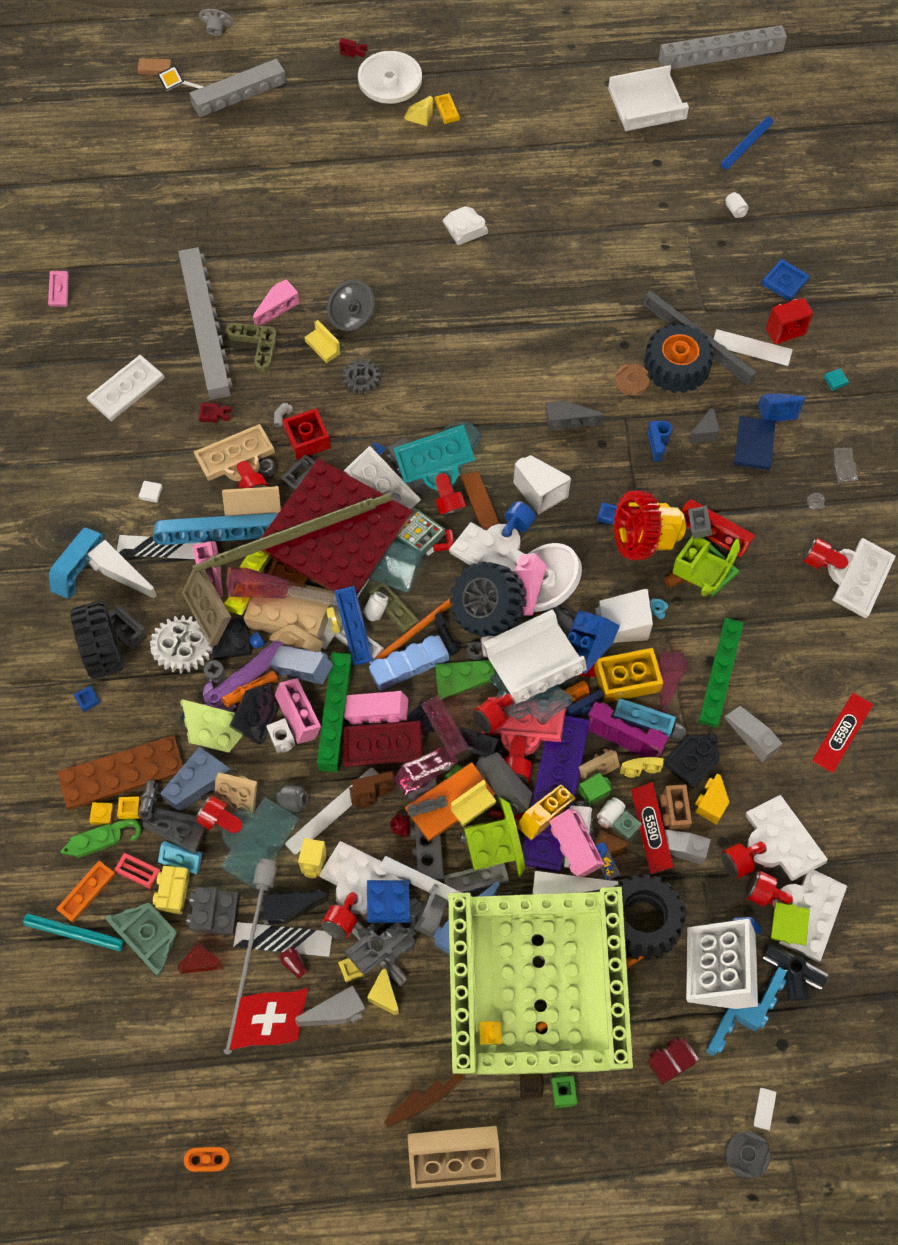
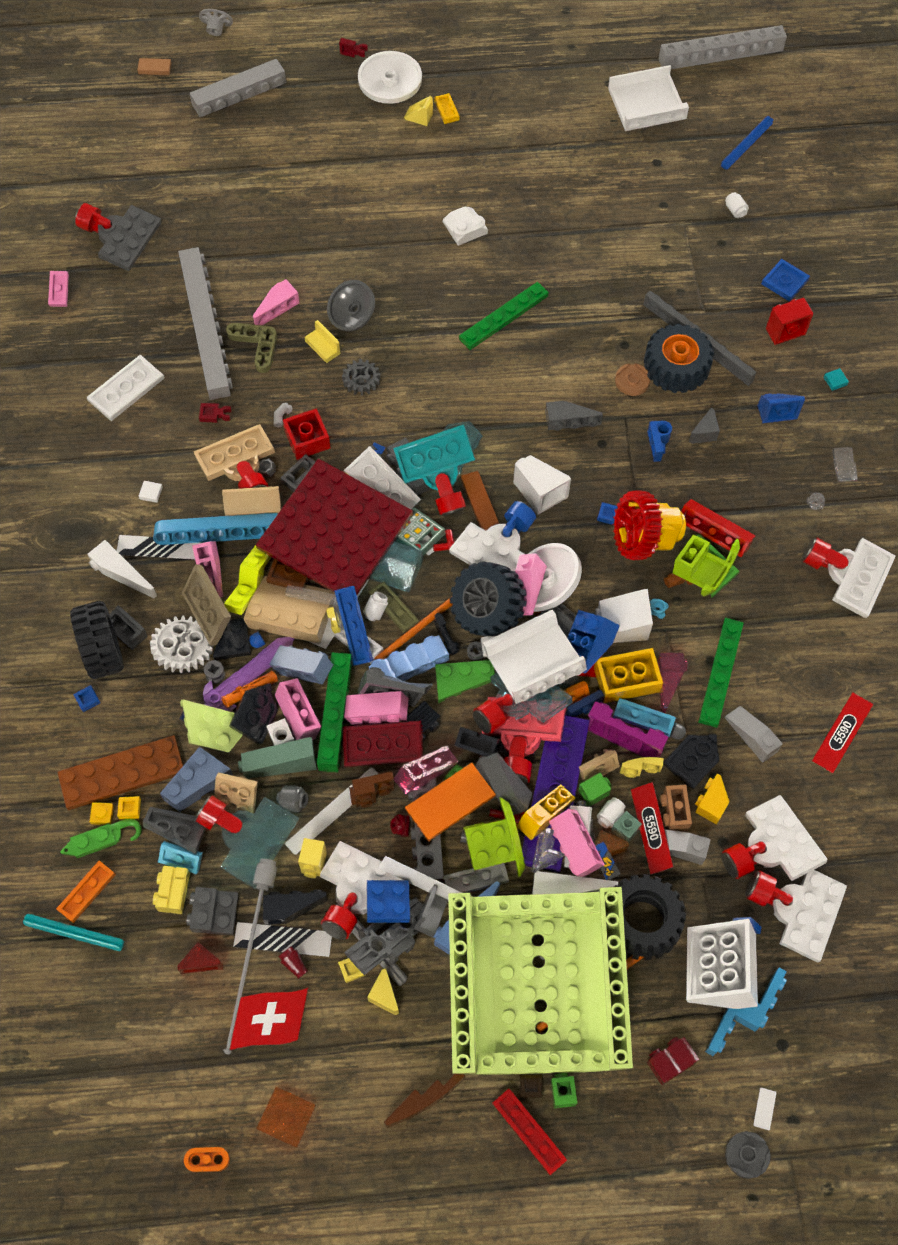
(72, 561): dark azure beam -> none
(122, 236): none -> dark grey plate
(146, 934): sand green wing -> none
(148, 799): dark grey pin -> none
(152, 878): coral tile -> none
(171, 78): piece -> none
(252, 583): clear pink slope -> none
(279, 759): none -> sand green slope
(286, 1117): none -> clear orange plate
(292, 532): olive axle -> none
(297, 637): tan slope -> none
(336, 1010): light grey slope -> none
(377, 682): none -> dark grey slope
(427, 806): dark grey axle -> none
(444, 725): clear pink slope -> none
(454, 1157): tan slope -> none
(472, 803): light yellow panel -> none
(490, 1032): yellow plate -> none
(503, 315): none -> green plate
(529, 1132): none -> red plate
(544, 854): none -> clear slope
(700, 522): dark grey slope -> none
(753, 347): white sticker -> none
(754, 443): dark blue tile -> none
(790, 924): lime piece -> none
(796, 981): black piece -> none

